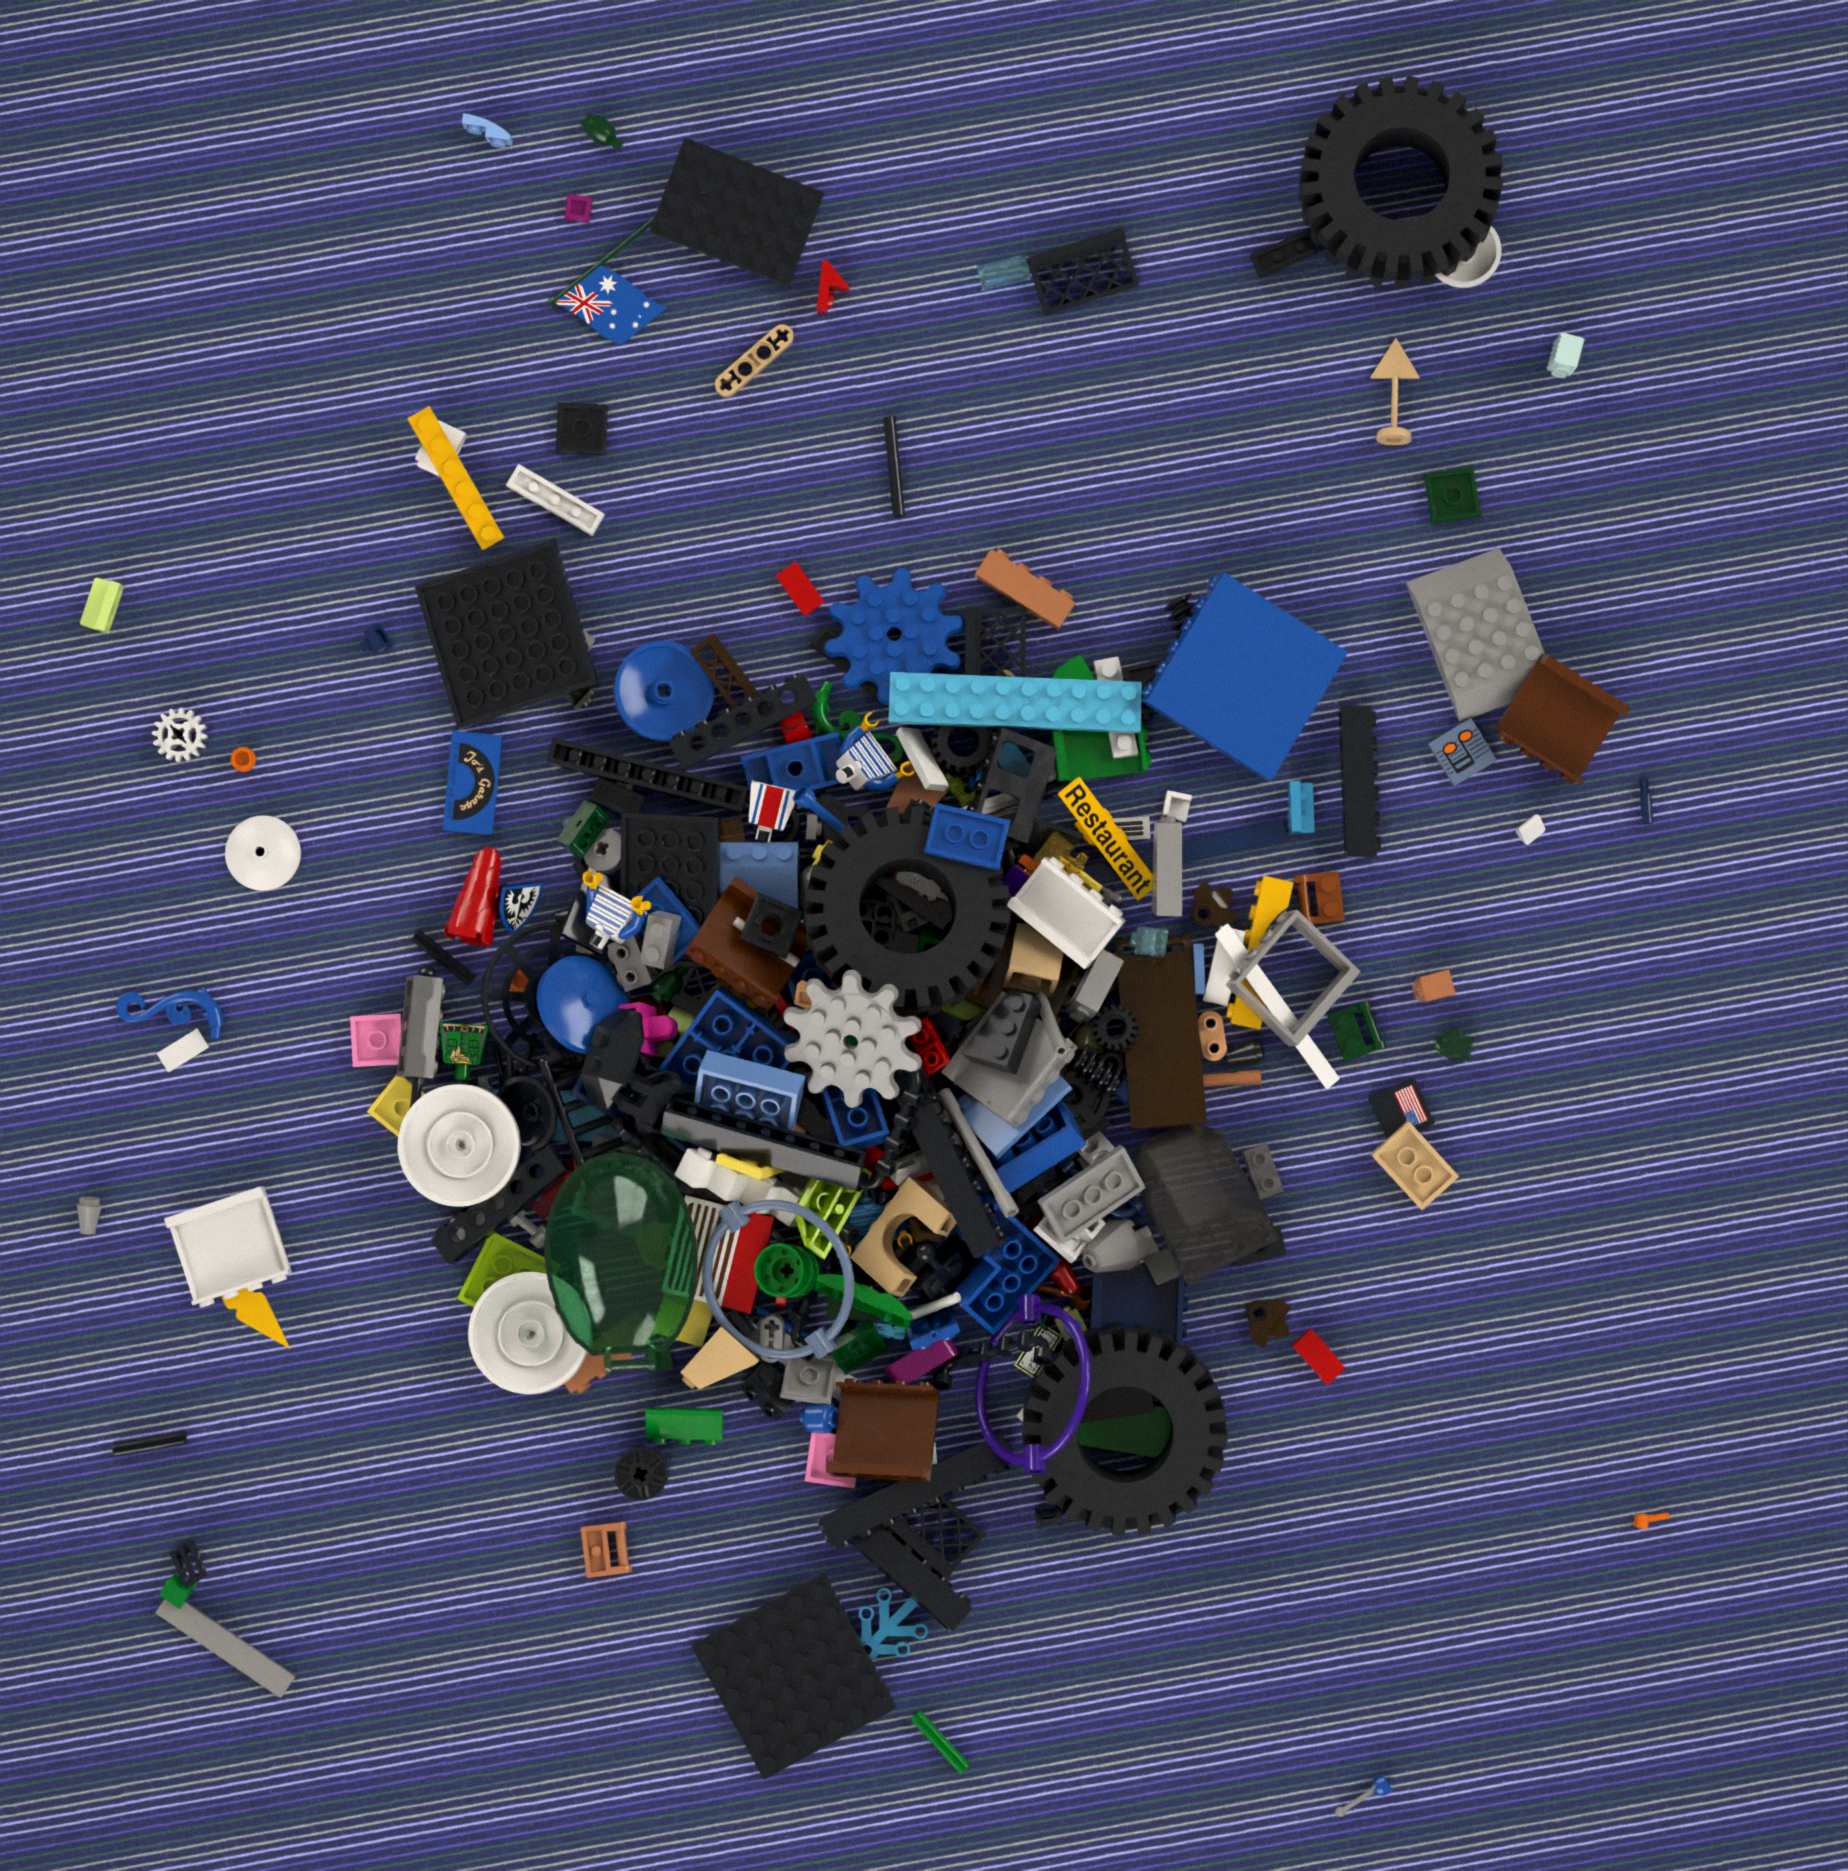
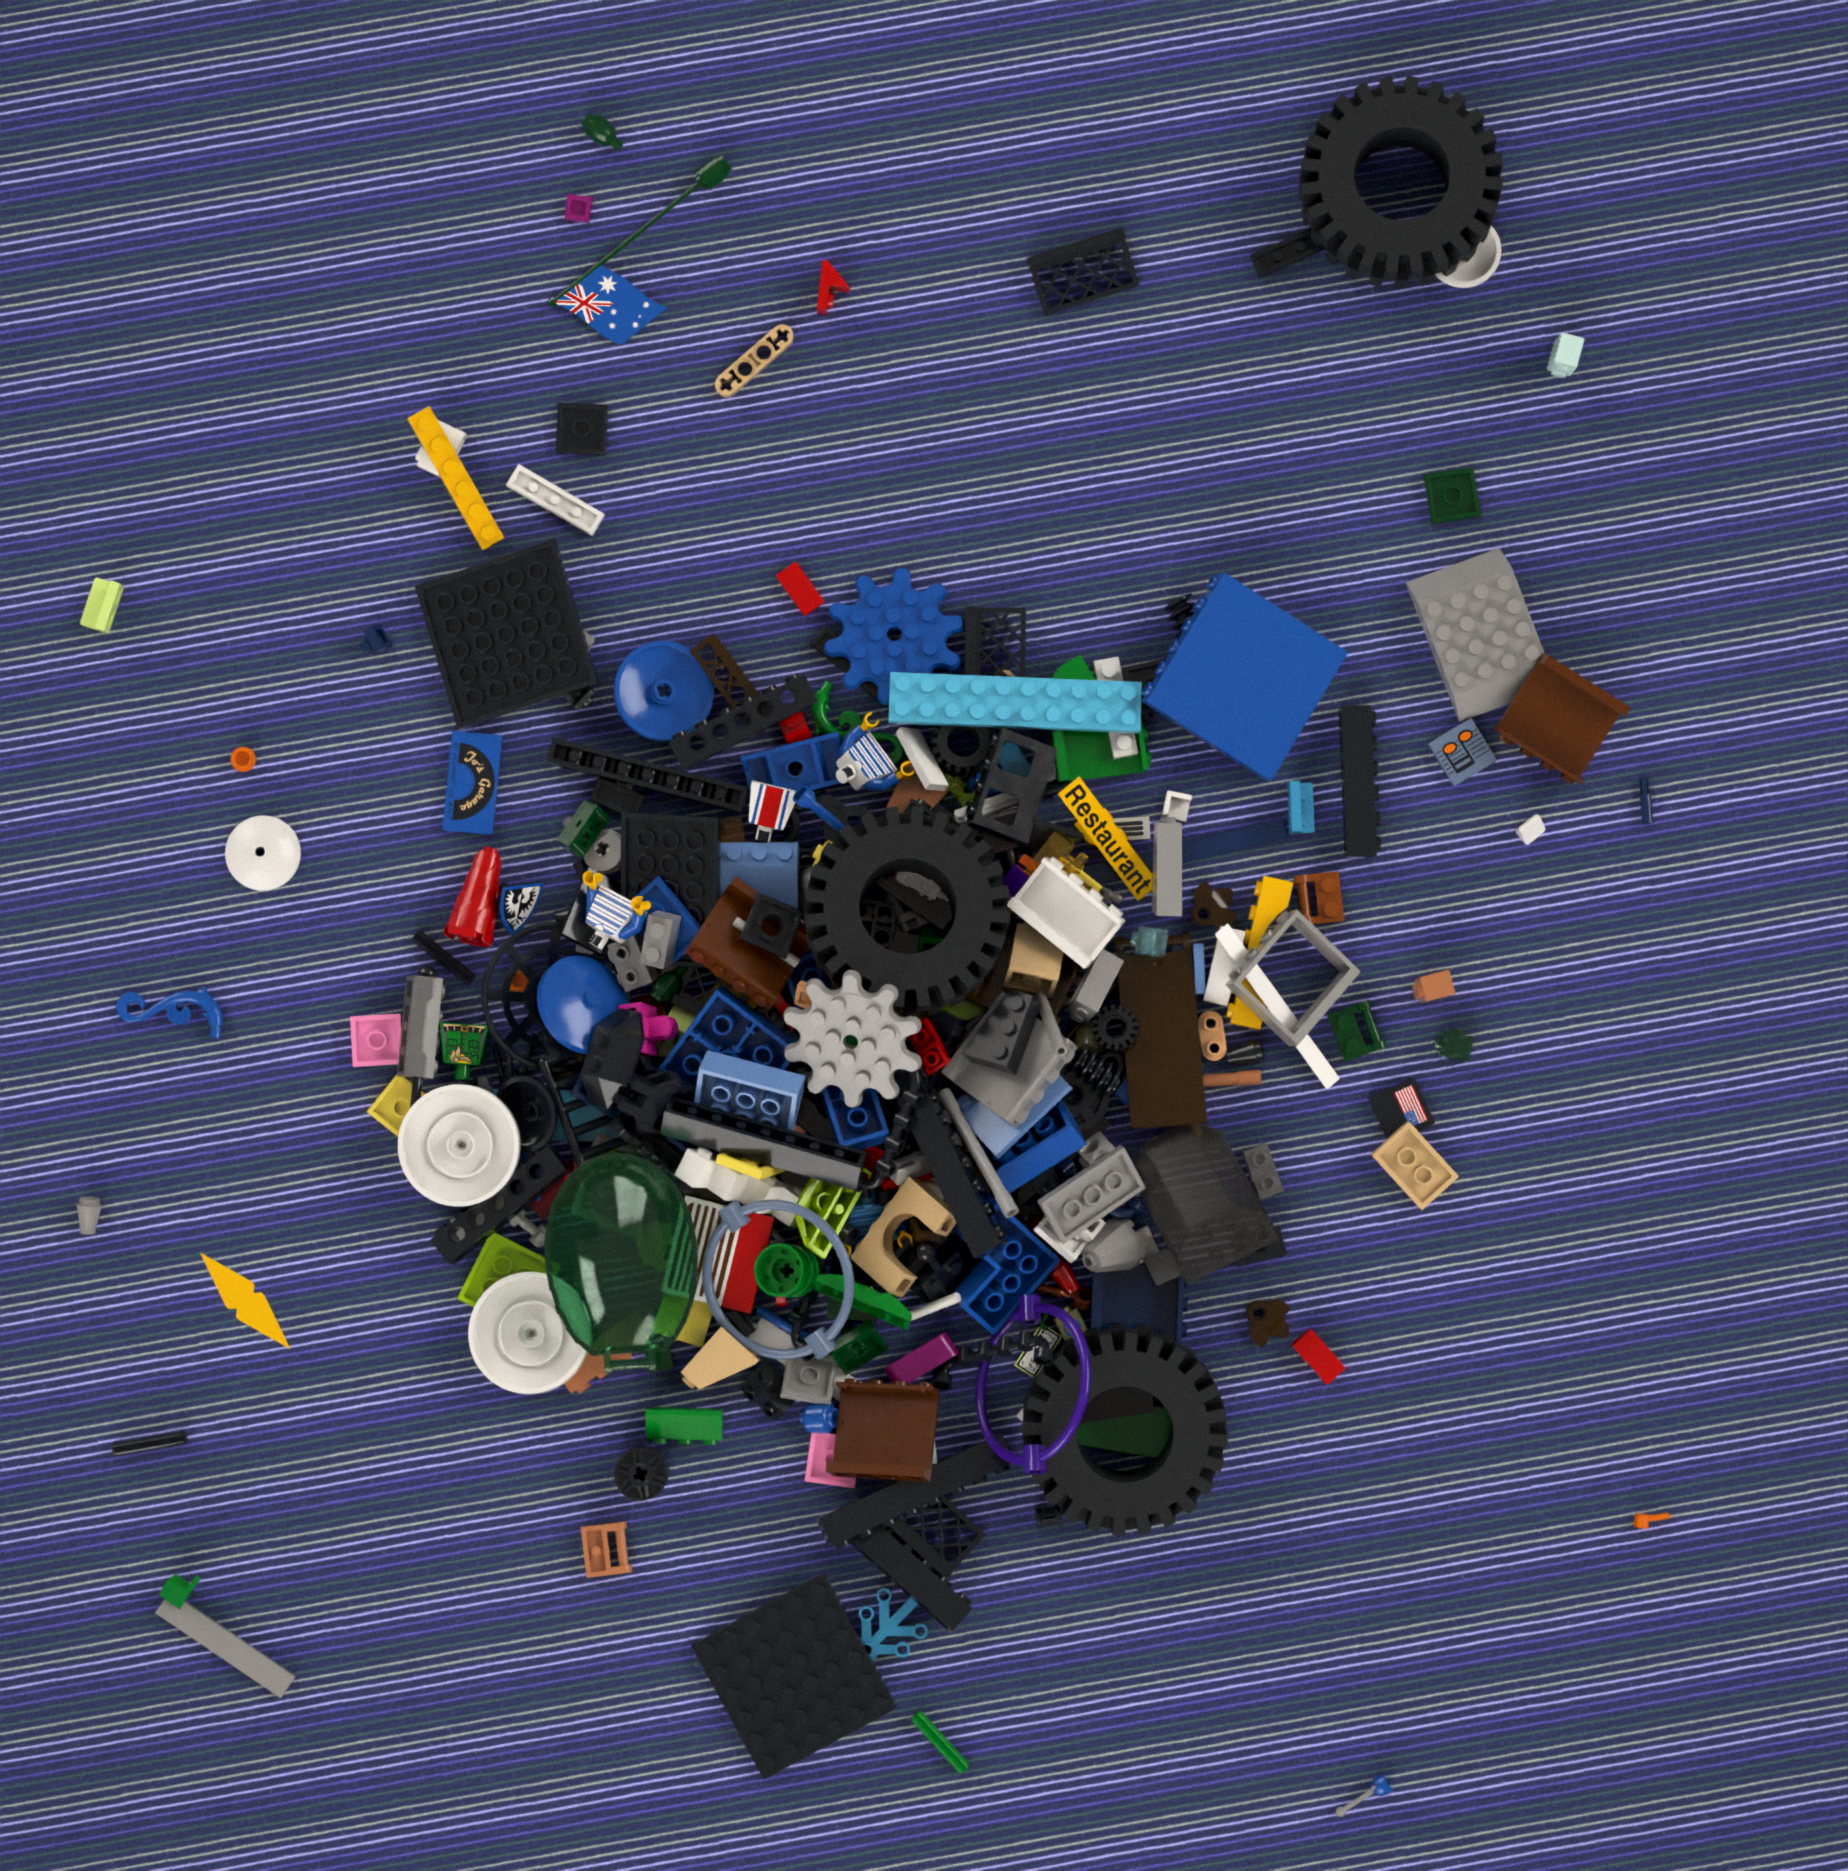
(171, 741): white gear -> none
(182, 1050): white sticker -> none
(183, 1553): black tile -> none
(229, 1246): white panel -> none
(494, 134): light blue slope -> none
(736, 212): black plate -> none
(778, 1336): light grey beam -> none
(814, 827): light grey plate -> none
(887, 1330): medium azure axle -> none
(894, 466): black piece -> none
(939, 1326): blue plate -> none
(967, 836): blue tile -> none
(1003, 272): clear light blue brick -> none
(1025, 589): nougat brick -> none
(1394, 366): tan piece -> none

